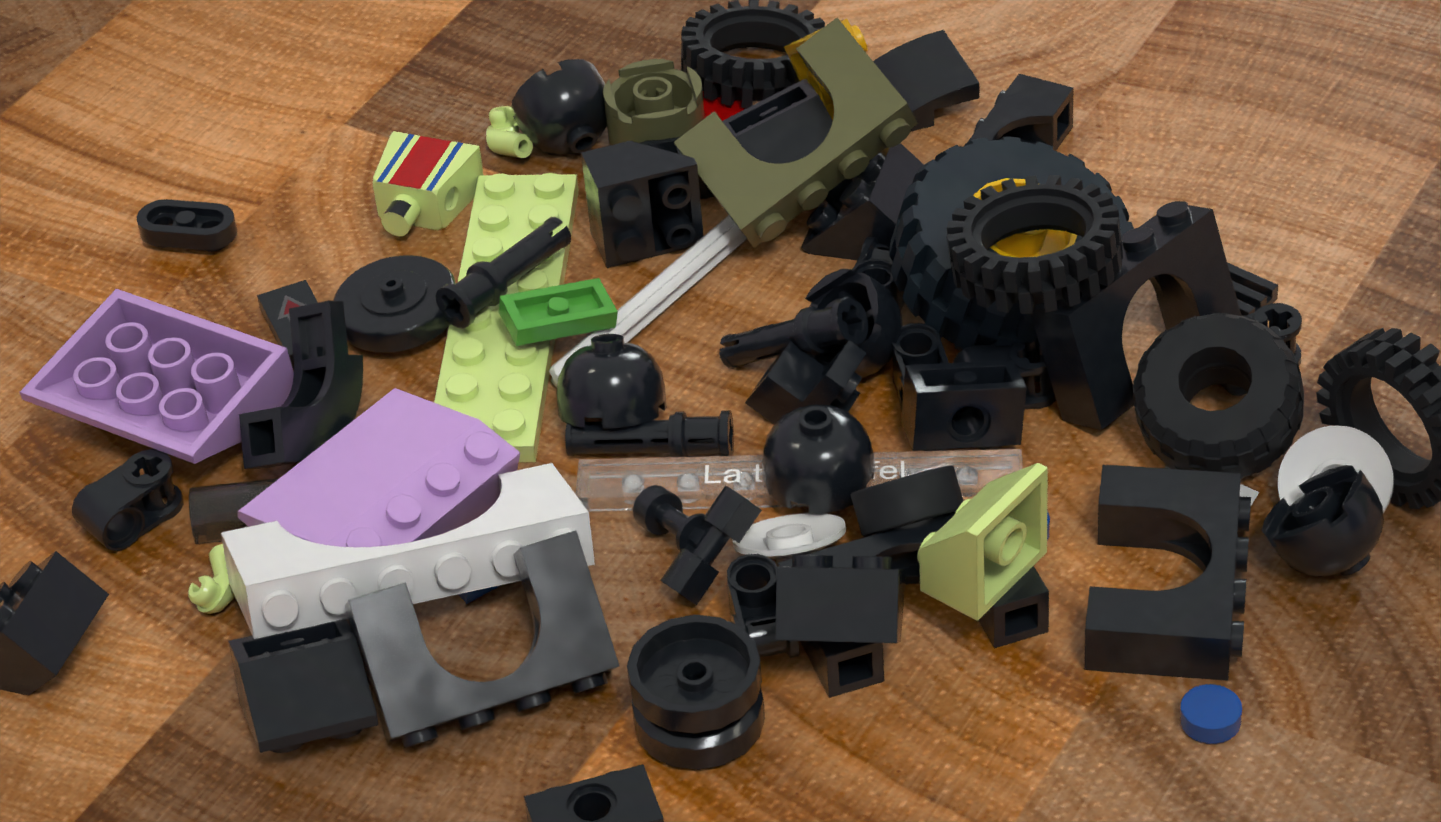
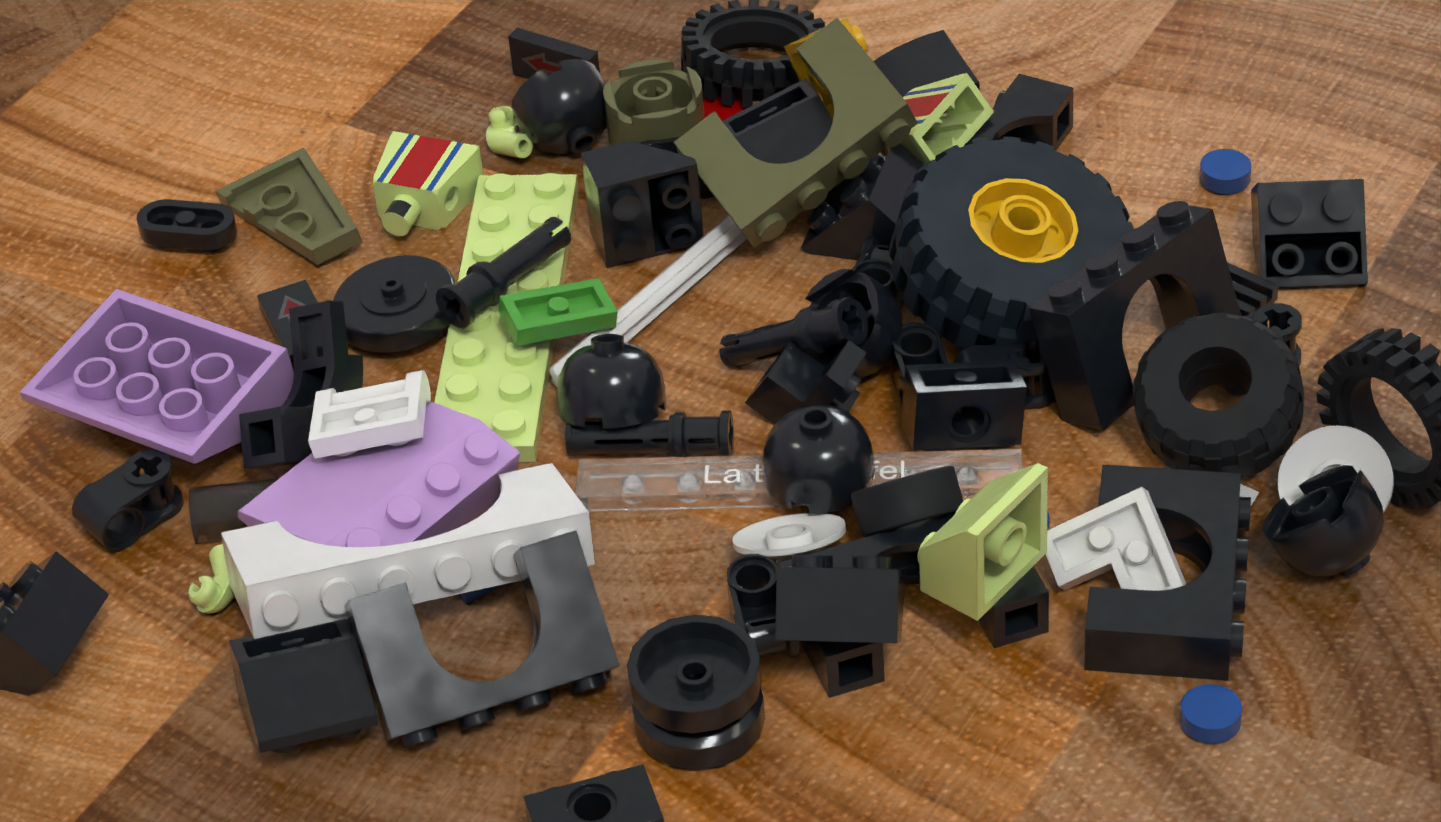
(294, 207): none -> olive wing
(369, 416): none -> white plate
(535, 52): none -> black tile
(697, 536): black bar -> none
(941, 131): none -> yellowish green torso
(1044, 277): black tyre -> none
(1117, 537): none -> white plate
(1225, 171): none -> blue tile
(1310, 232): none -> black slope

